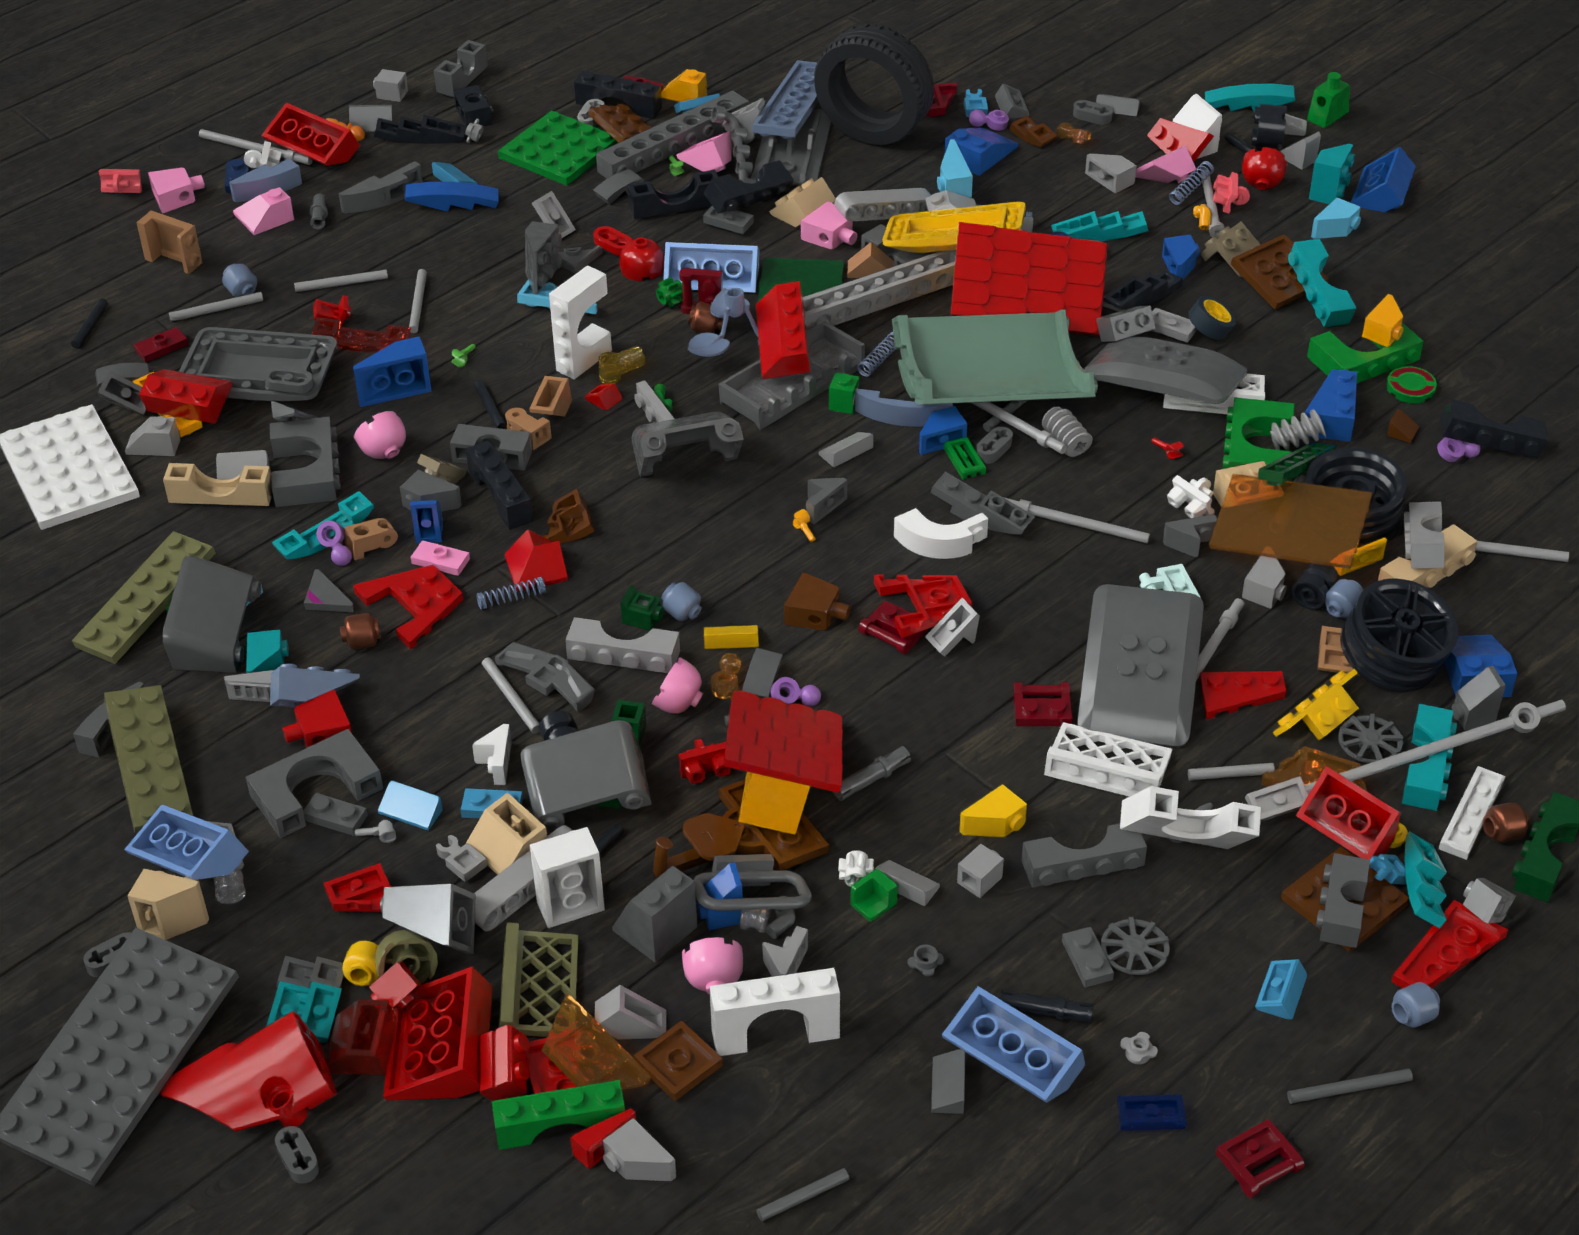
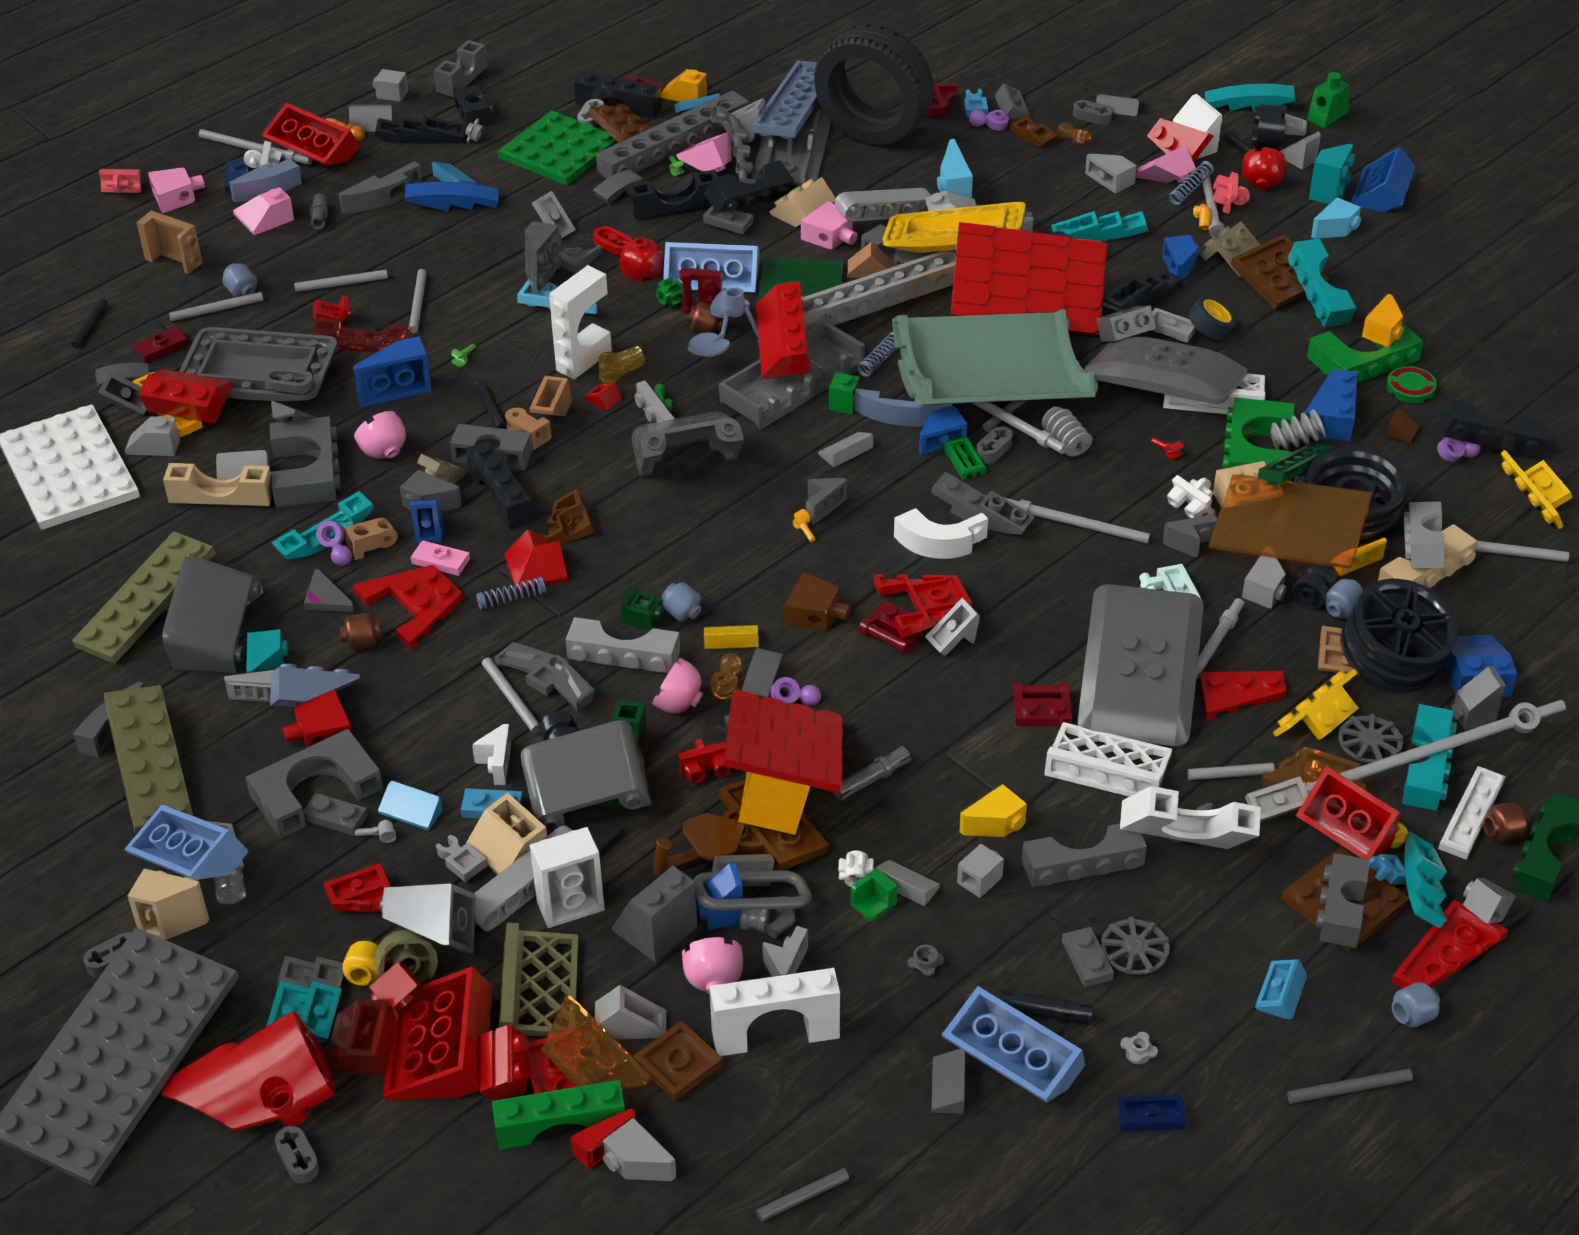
(981, 147): blue slope -> none
(1254, 1149): dark red plate -> none
(1542, 485): none -> yellow bracket

